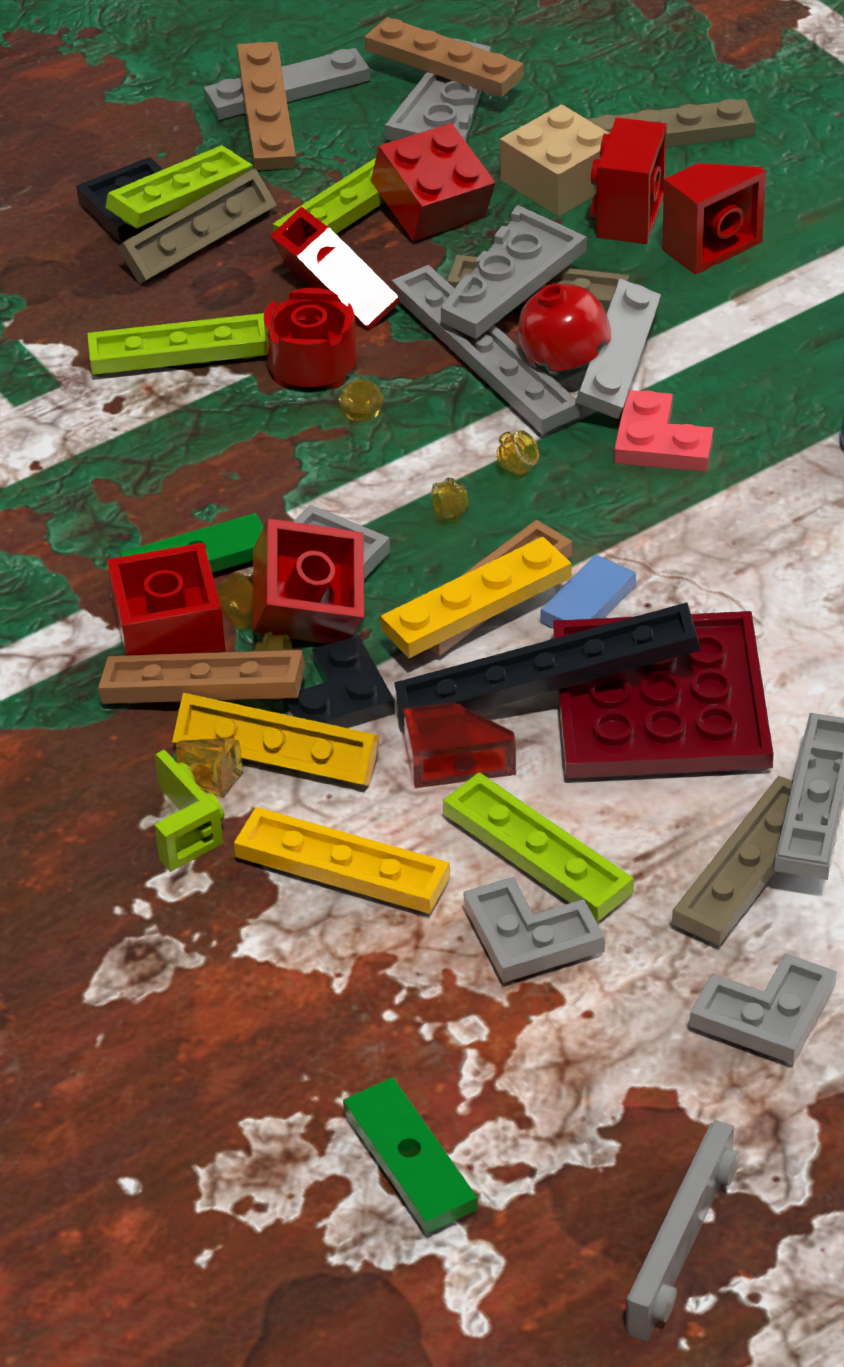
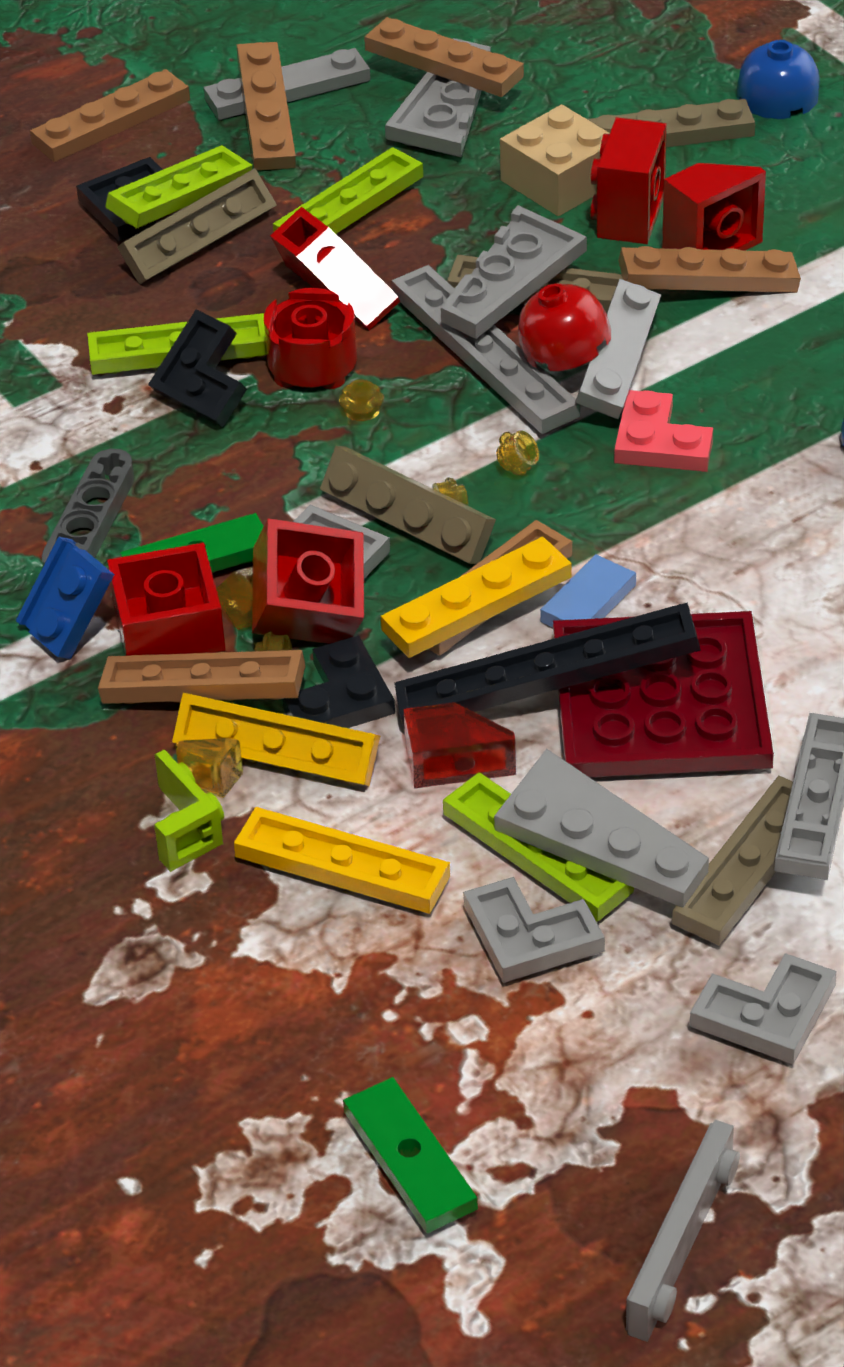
(64, 597): none -> blue plate
(92, 485): none -> dark grey beam
(109, 115): none -> medium nougat plate
(190, 372): none -> black plate
(408, 504): none -> dark tan plate
(432, 181): red brick -> none
(594, 828): none -> light grey wing
(710, 269): none -> medium nougat plate
(778, 80): none -> blue cylinder

